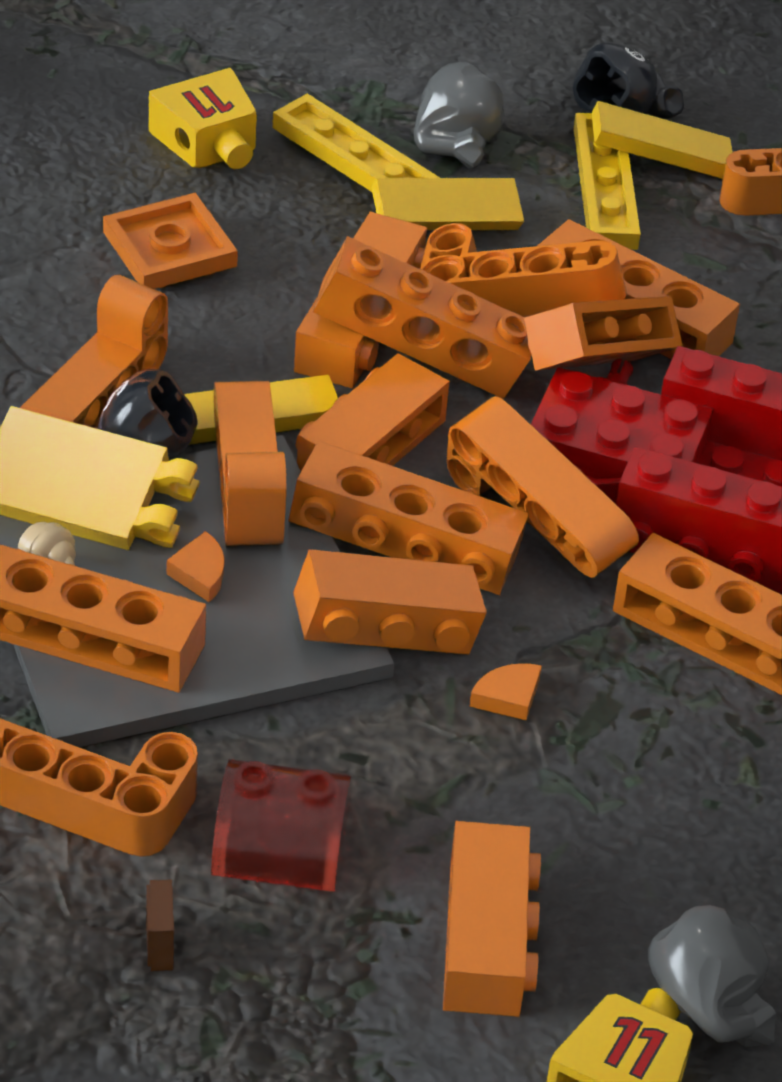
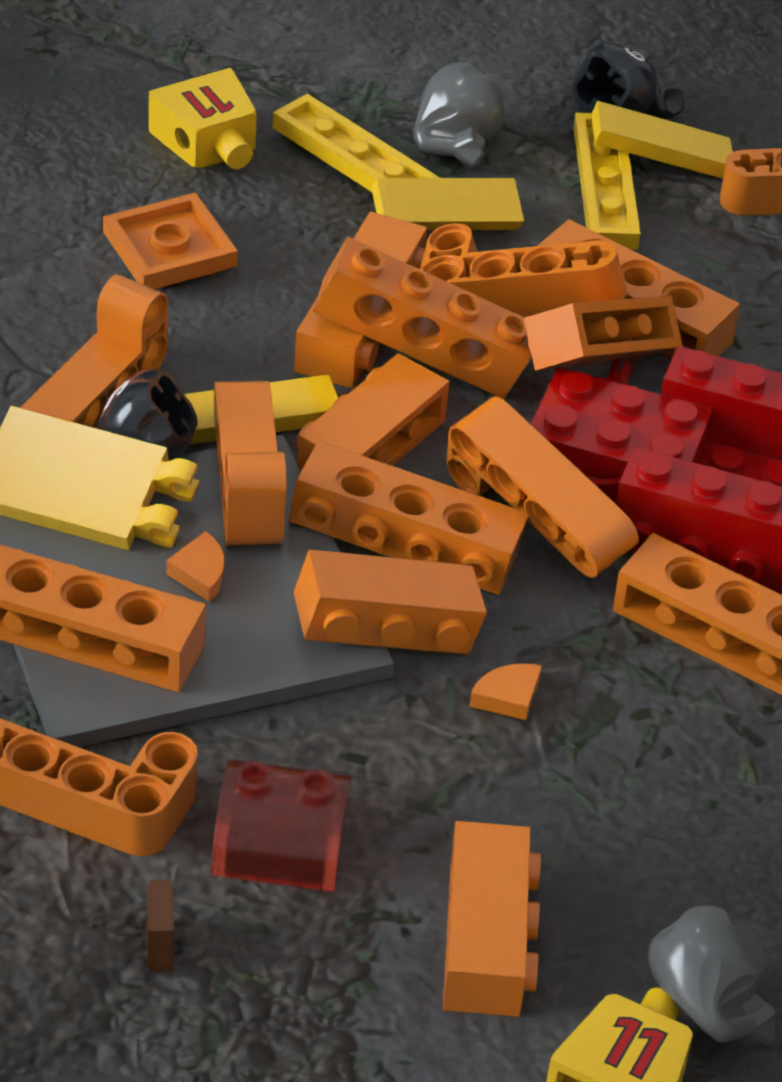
(49, 541): tan plate -> none

